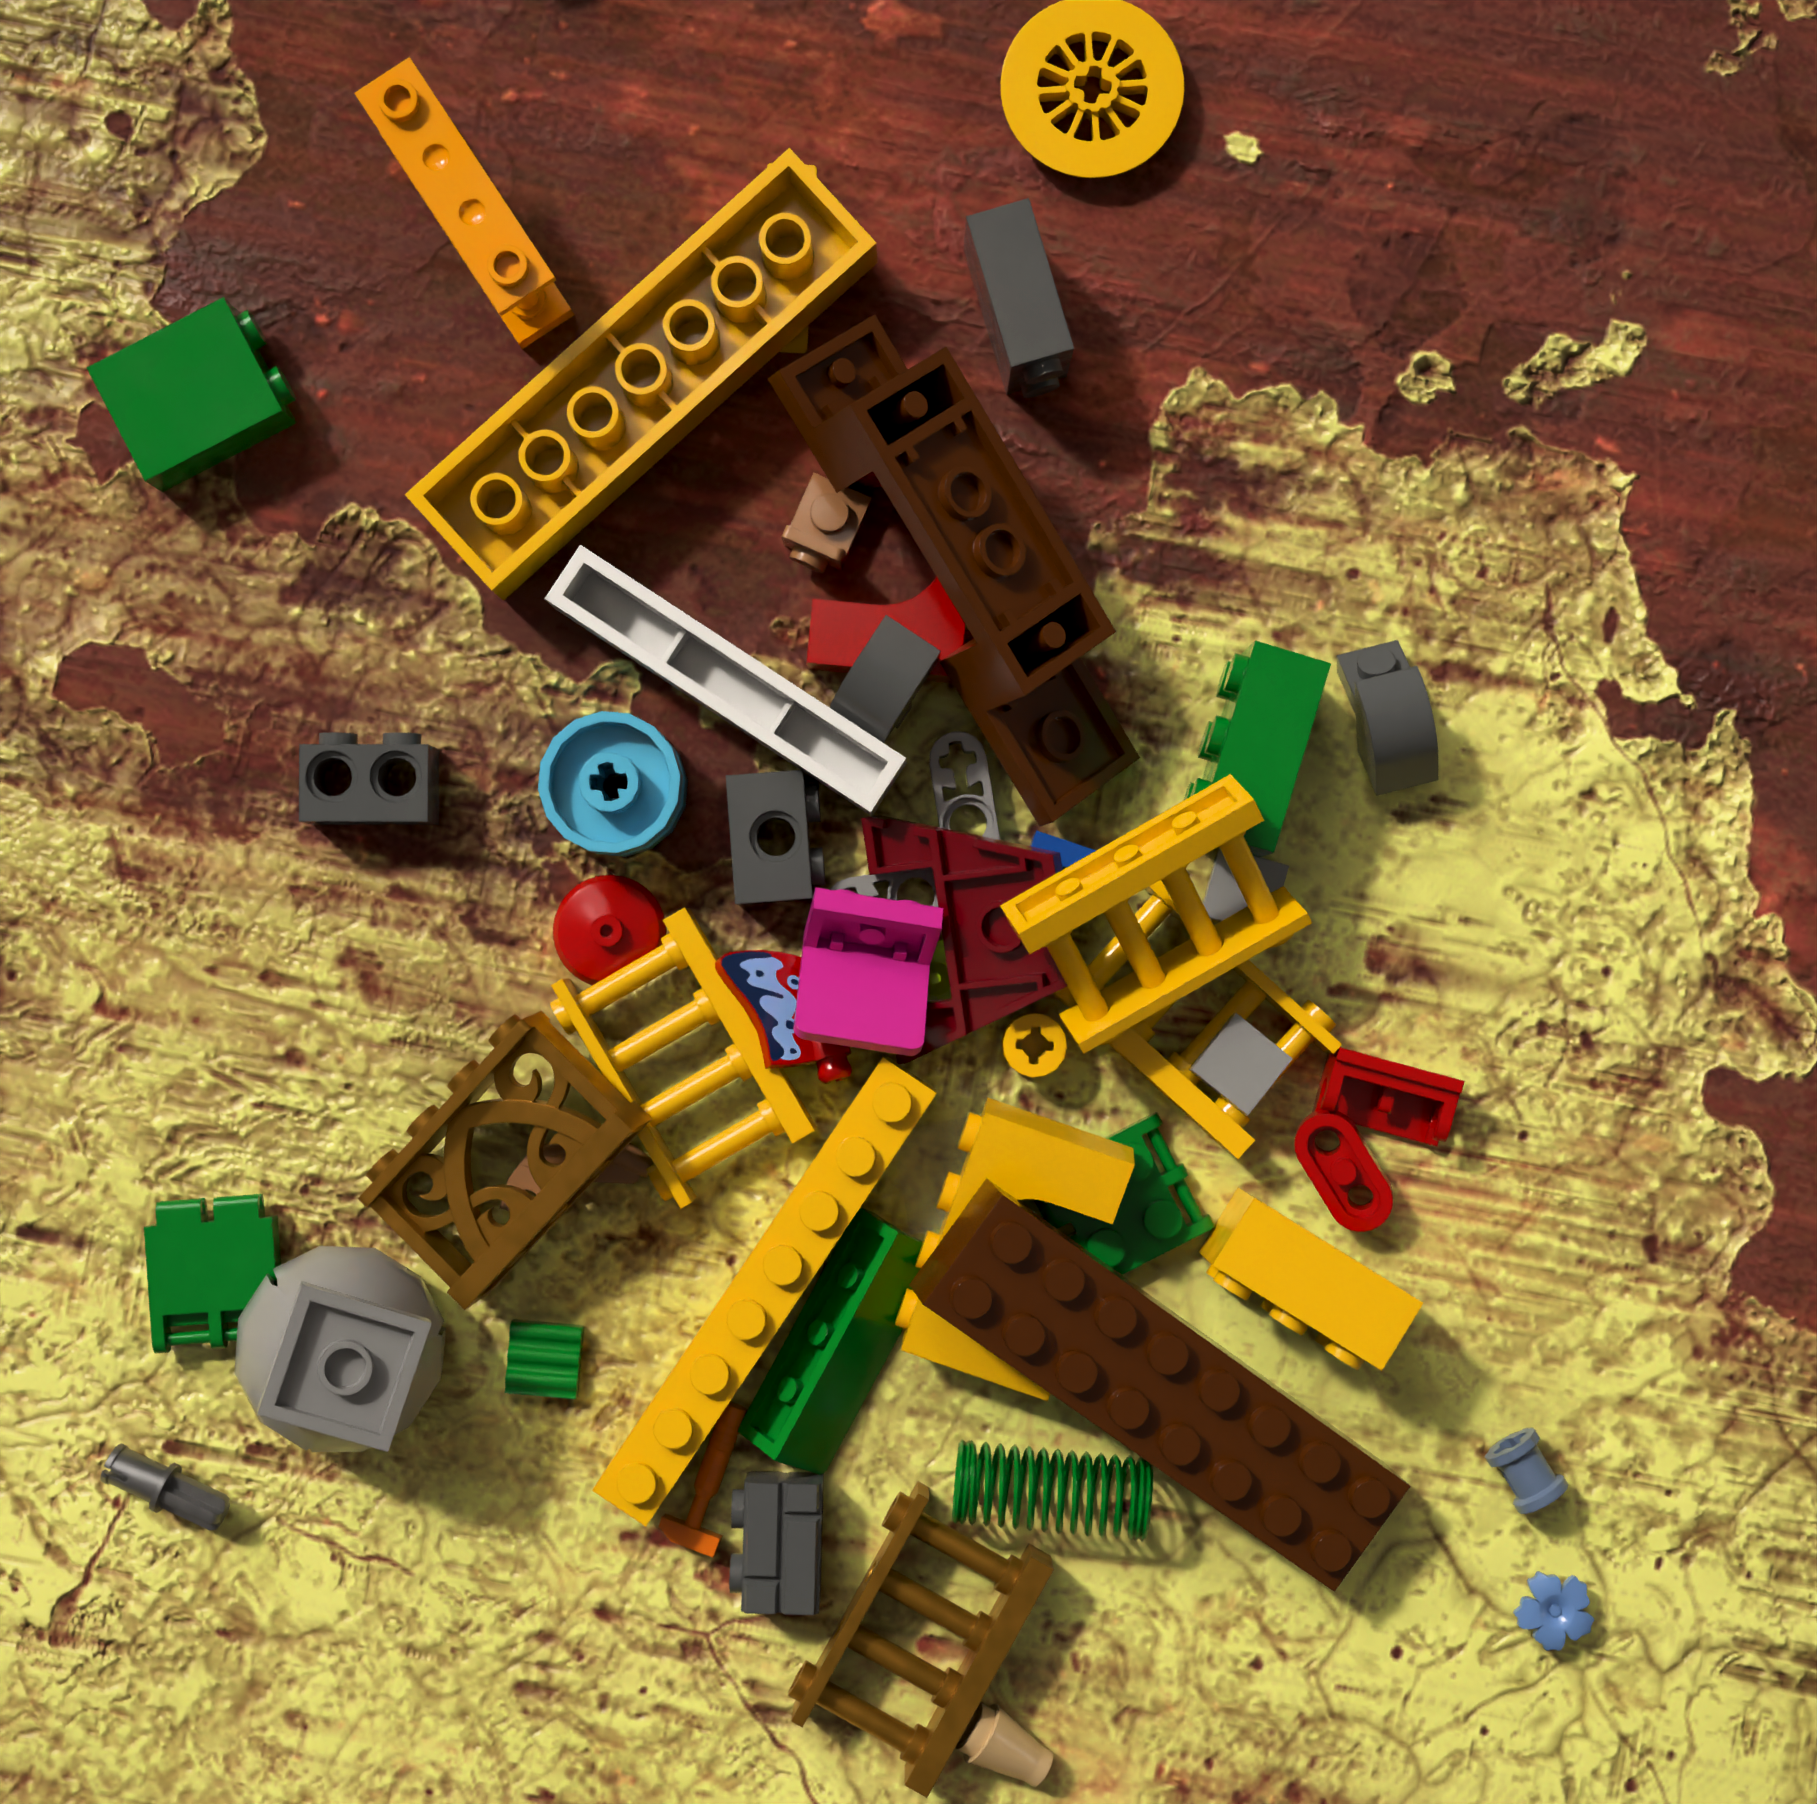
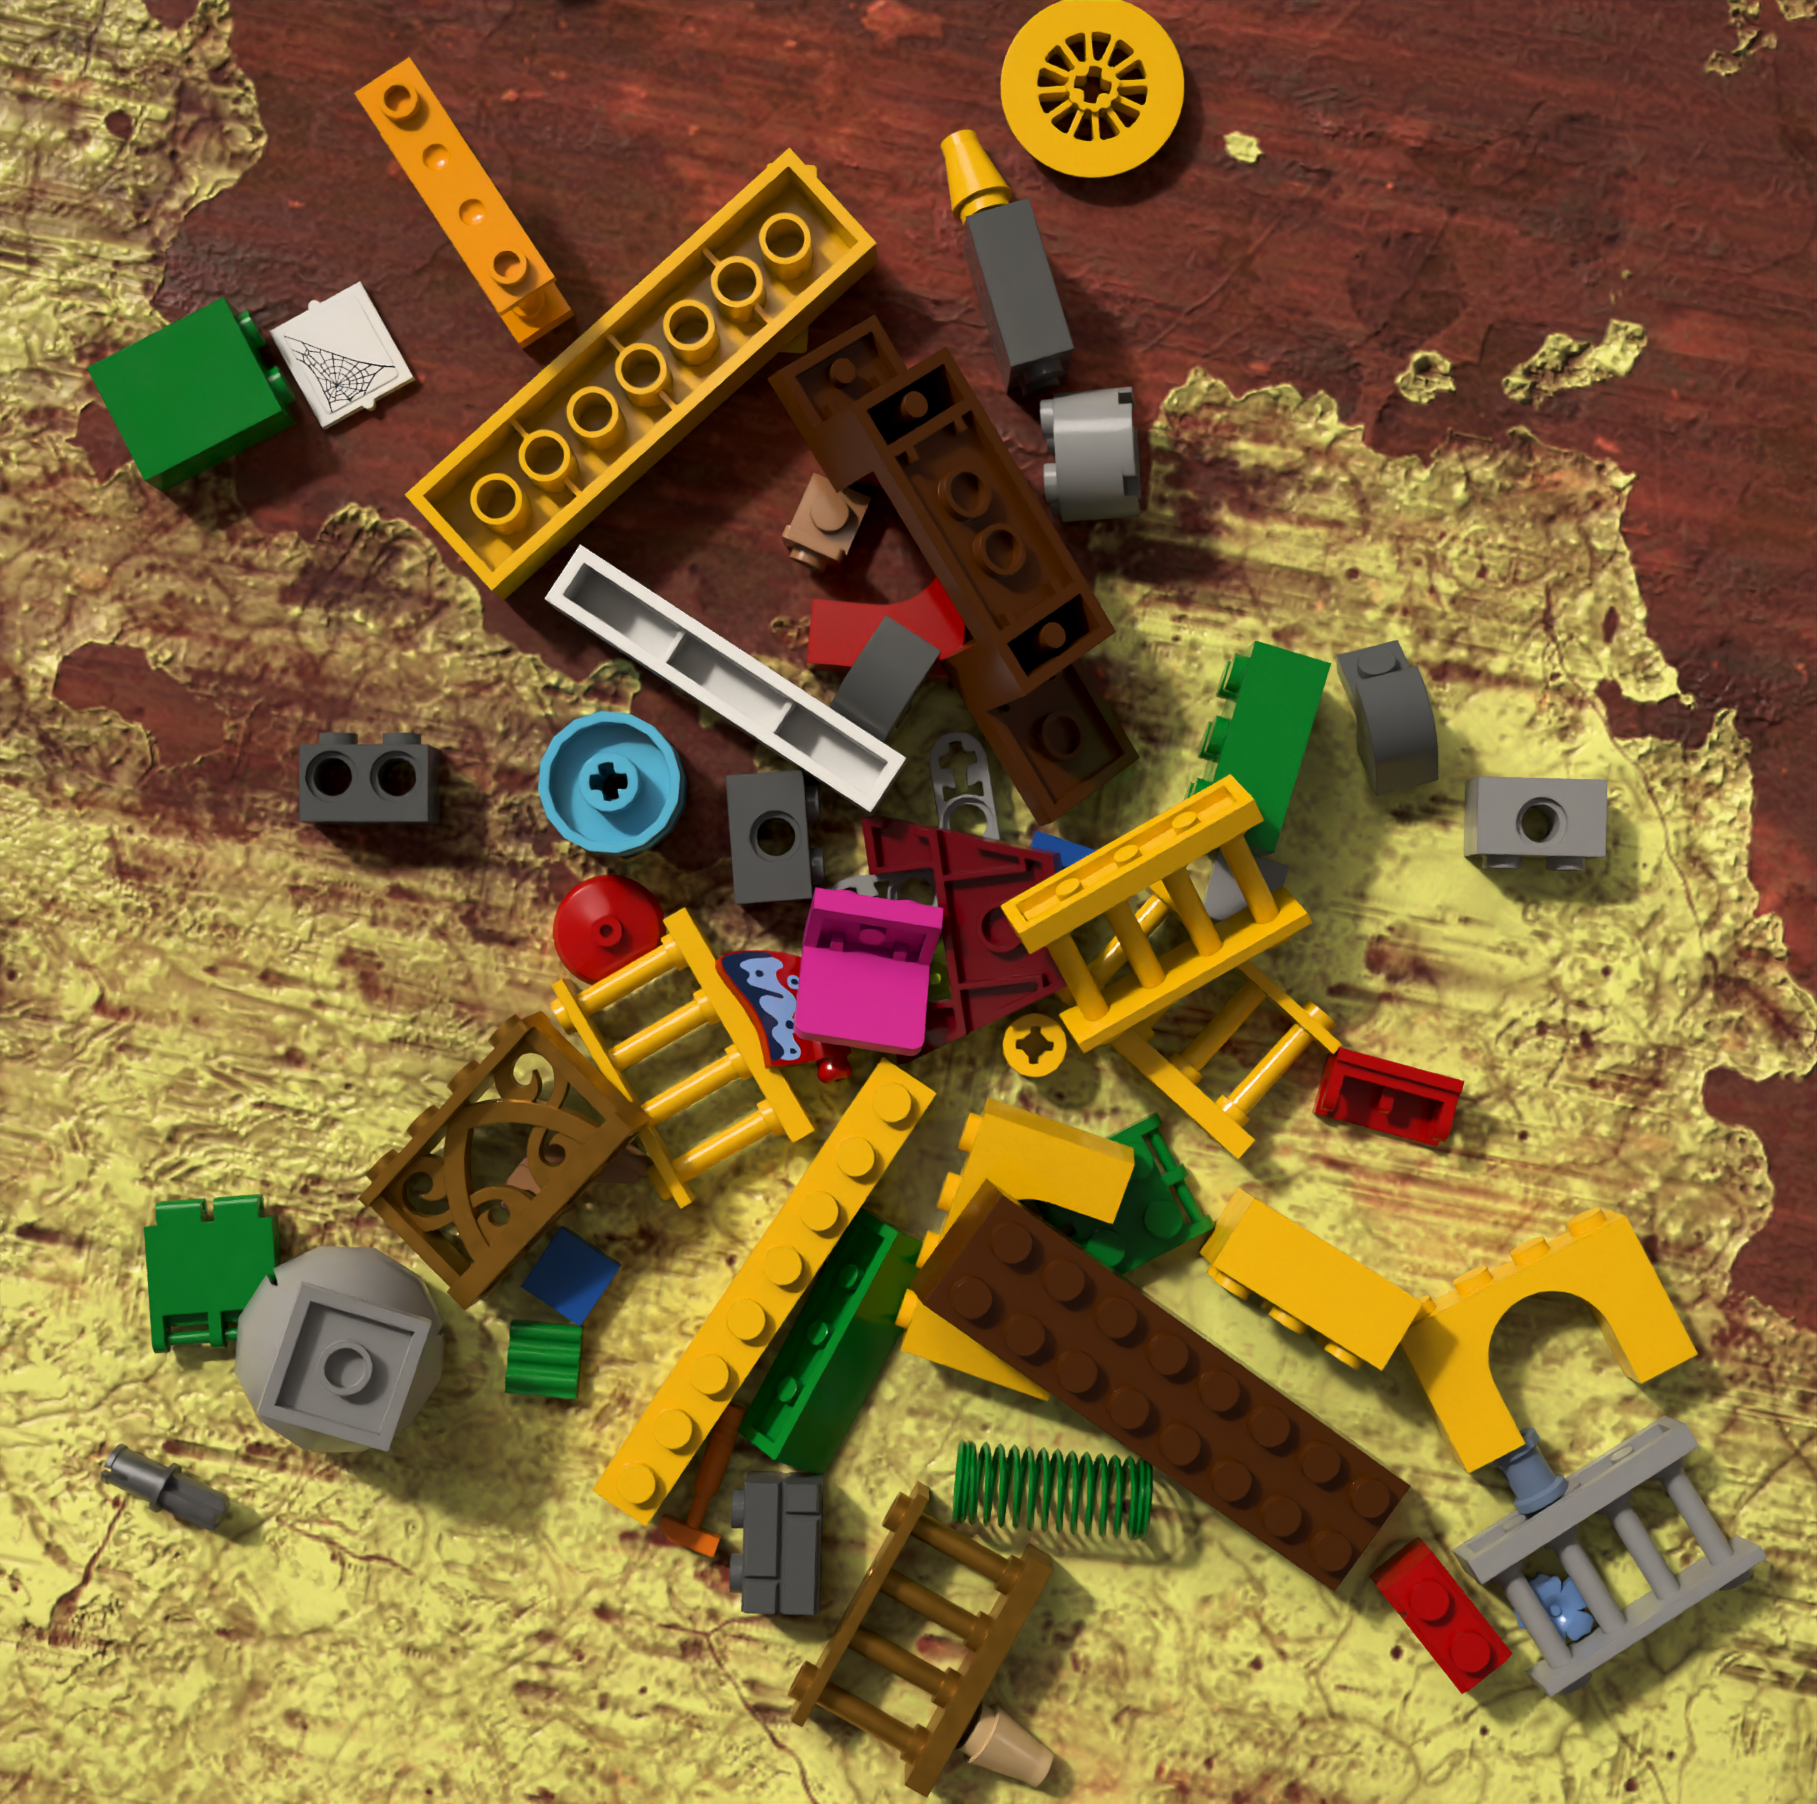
(342, 355): none -> white piece
(571, 1275): none -> blue piece
(972, 176): none -> yellow cone
(1094, 454): none -> light grey brick
(1240, 1064): light grey piece -> none
(1342, 1169): red plate -> none
(1440, 1615): none -> red brick
(1452, 1335): none -> yellow arch
(1573, 813): none -> light grey brick
(1605, 1489): none -> light grey fence

